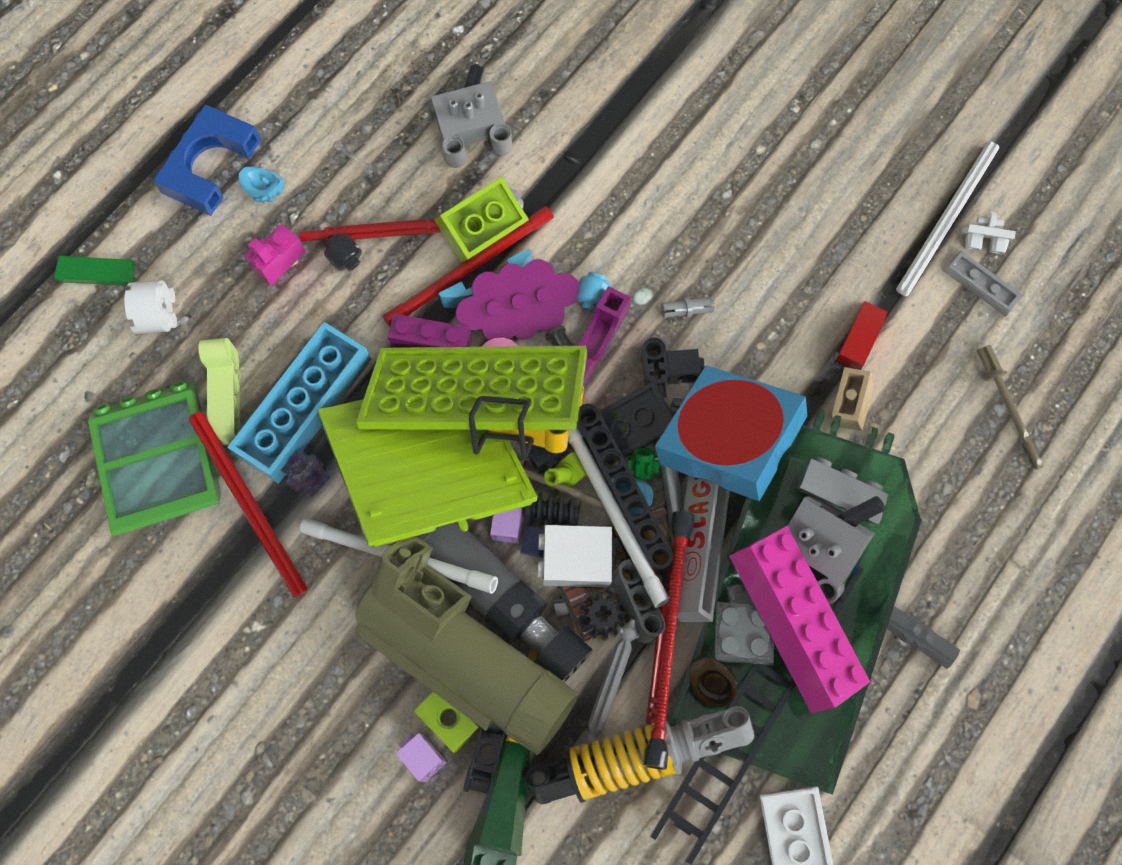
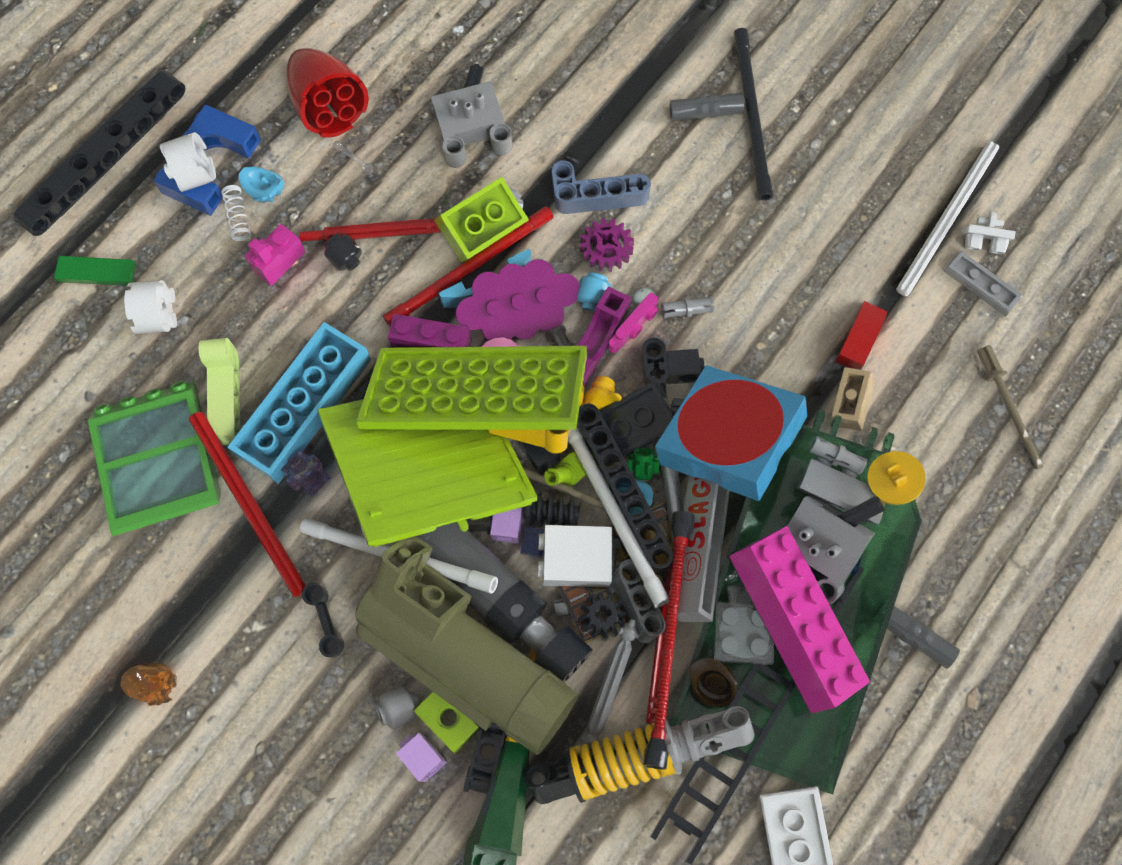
(99, 153): none -> black beam
(149, 683): none -> clear orange hat
(188, 162): none -> white brick
(230, 197): none -> white piece
(317, 596): none -> black bar
(320, 80): none -> red cylinder
(397, 707): none -> light grey head
(480, 525): none -> clear smoke bush
(525, 449): black piece -> none
(602, 393): none -> yellow animal
(607, 245): none -> magenta gear
(633, 324): none -> dark pink hinge
(636, 185): none -> sand blue beam
(706, 106): none -> dark grey axle
(763, 178): none -> black piece
(838, 455): none -> light grey pin
(896, 477): none -> yellow piece

